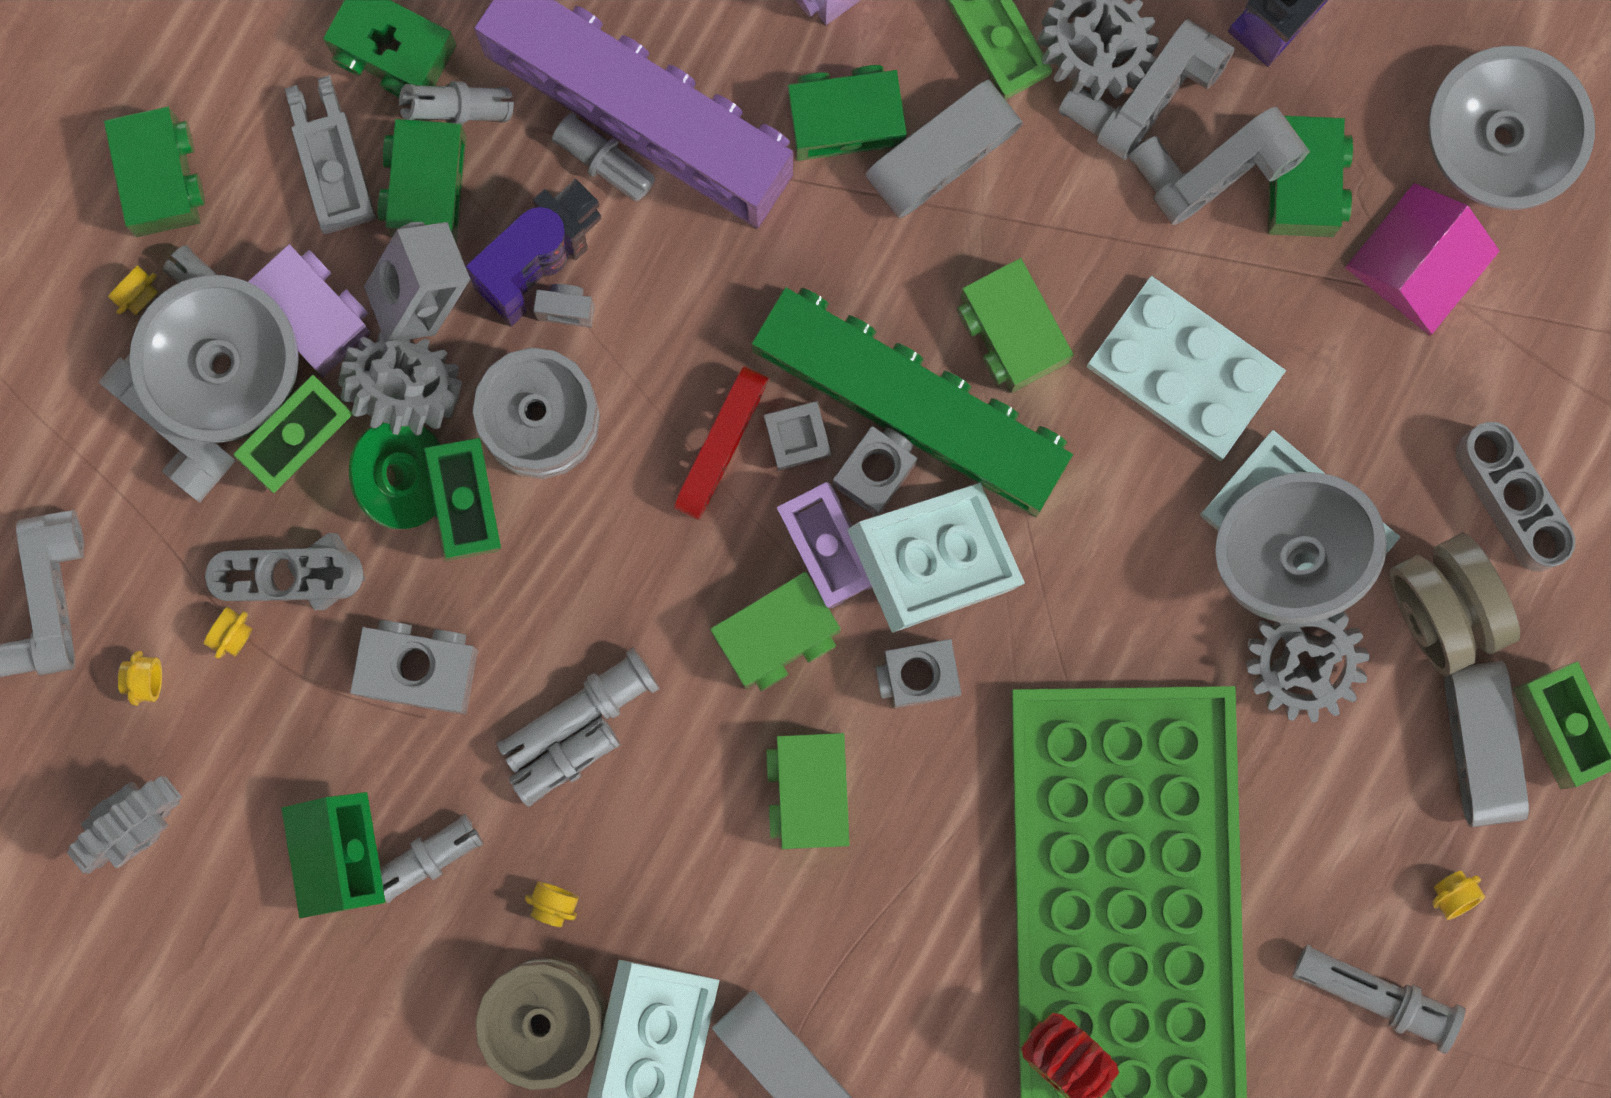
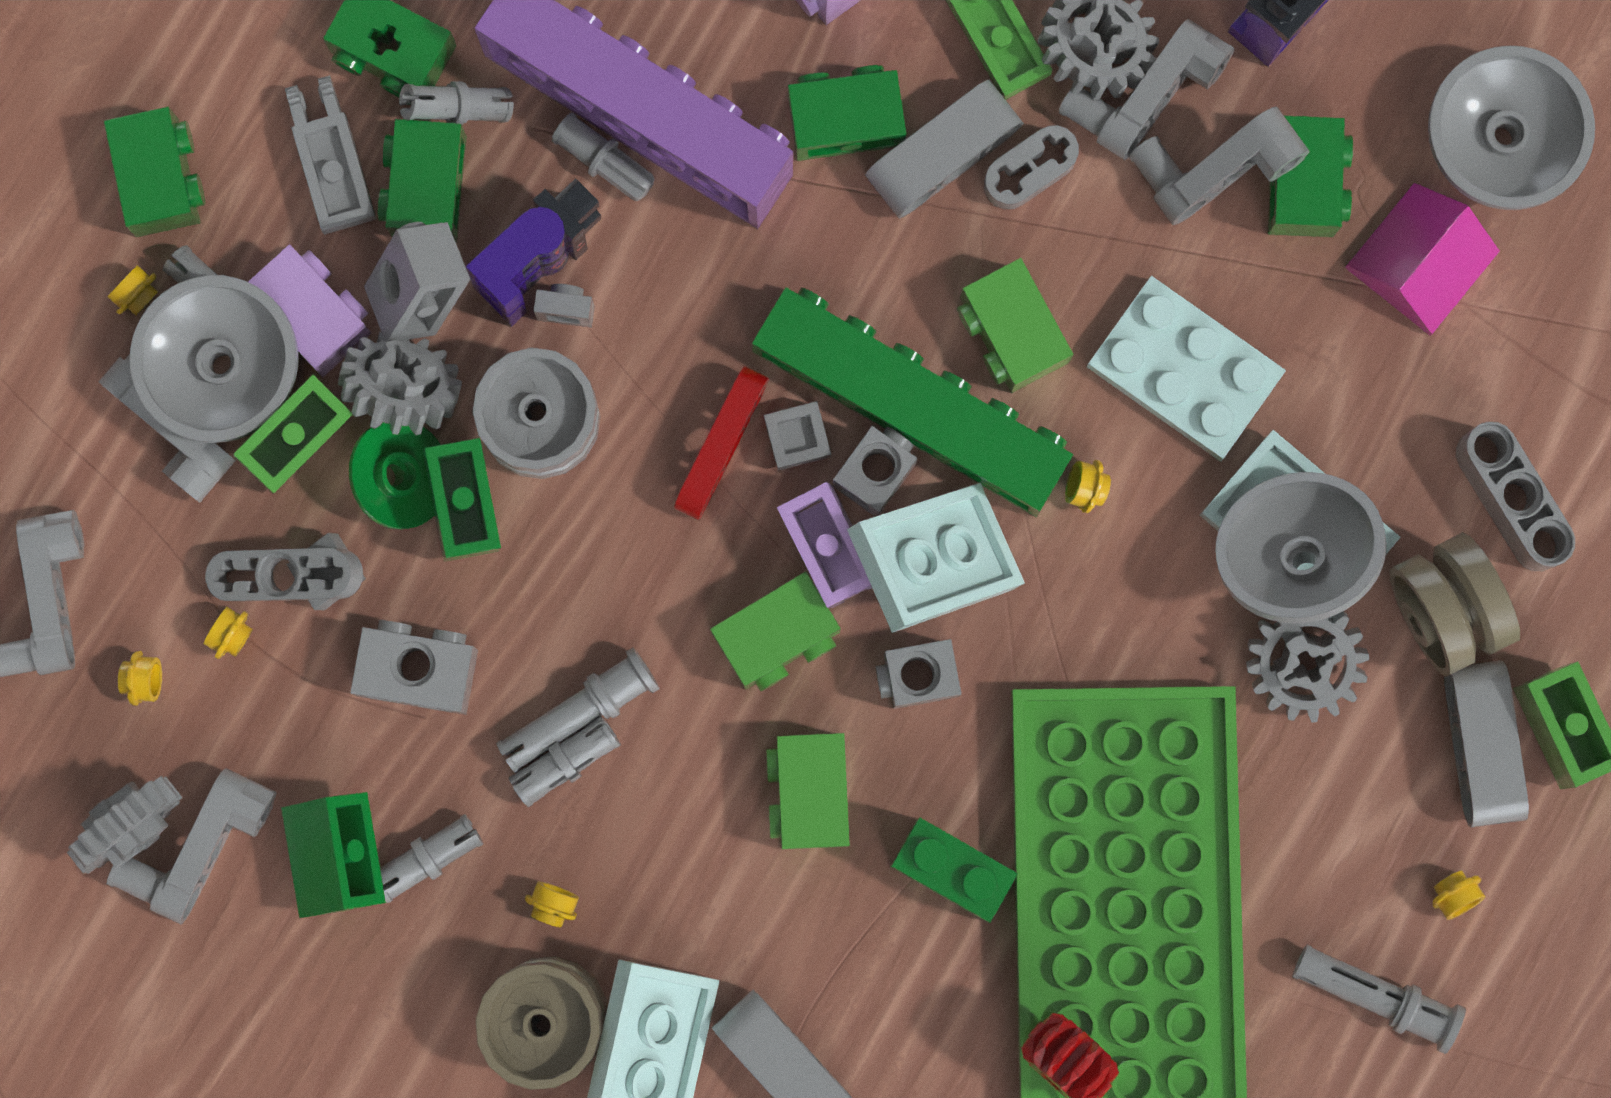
(230, 804): none -> light grey beam
(954, 870): none -> green brick
(1023, 157): none -> light grey beam
(1087, 485): none -> yellow plate

